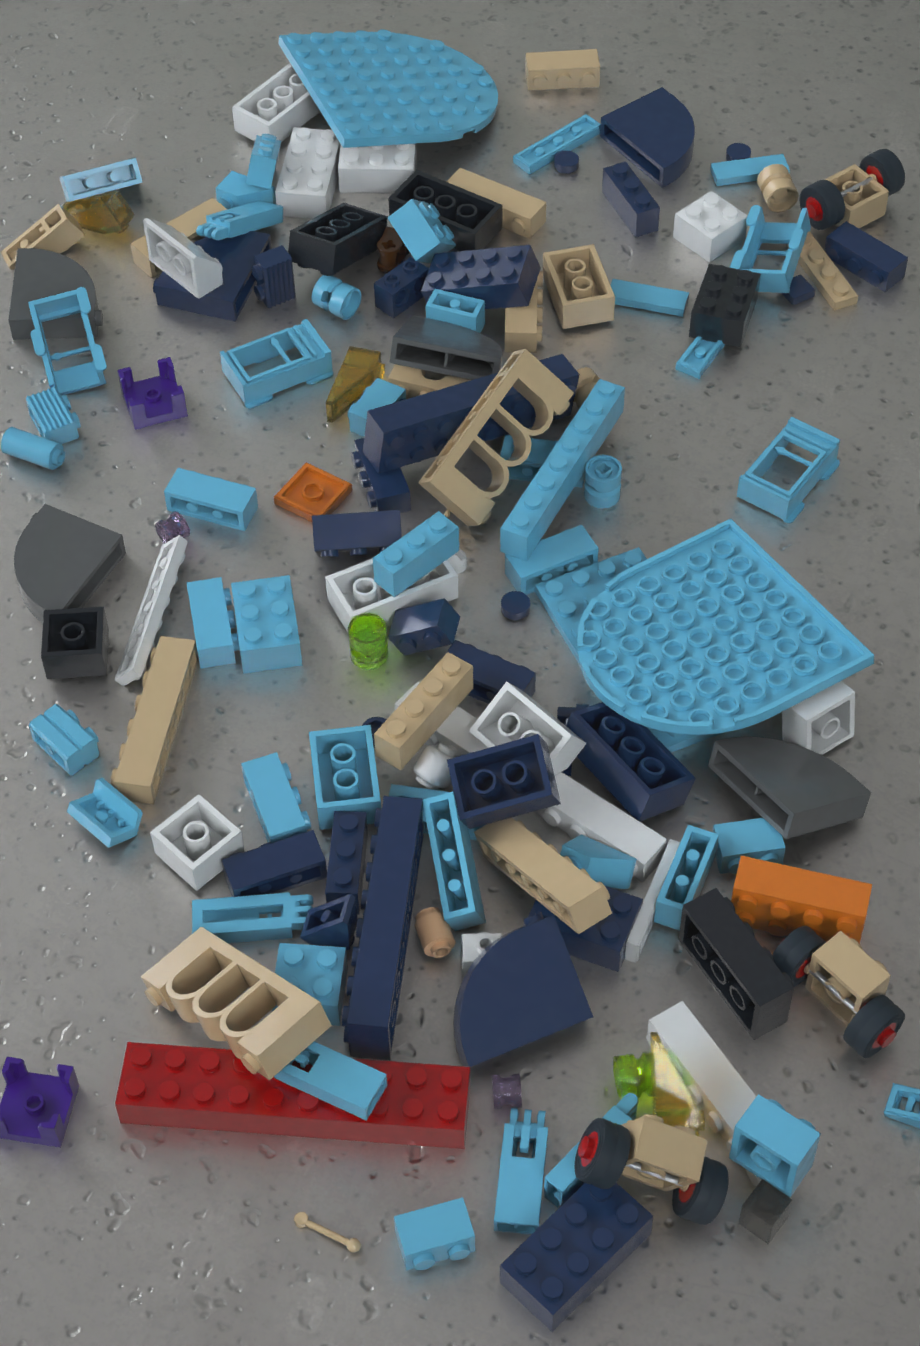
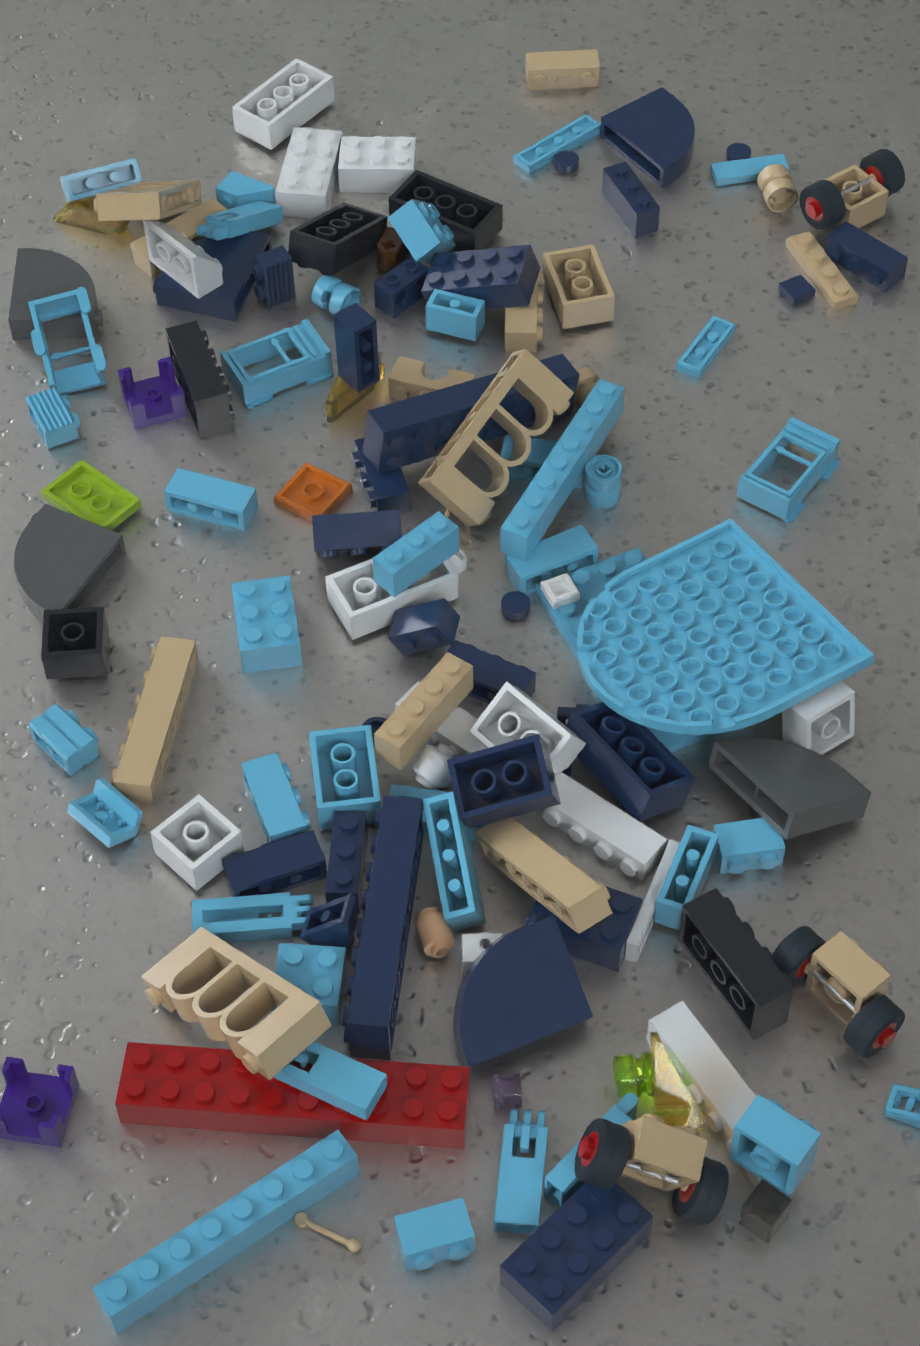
(32, 448): medium azure brick -> none
(52, 232): tan slope -> none
(91, 496): none -> lime plate
(148, 200): none -> tan fence
(151, 611): white plate -> none
(172, 527): clear purple wheel -> none
(200, 380): none -> black brick
(212, 622): medium azure brick -> none
(226, 1231): none -> medium azure brick
(263, 161): medium azure brick -> none
(356, 347): none -> dark blue brick
(368, 641): clear neon green wheel -> none
(374, 396): medium azure brick -> none
(391, 86): medium azure plate -> none
(445, 349): dark grey brick -> none
(521, 212): tan brick -> none
(560, 590): none -> white tile
(600, 861): medium azure slope -> none
(649, 297): medium azure tile -> none
(710, 226): white brick -> none
(724, 305): black brick -> none
(778, 233): medium azure piece -> none
(788, 897): orange brick -> none

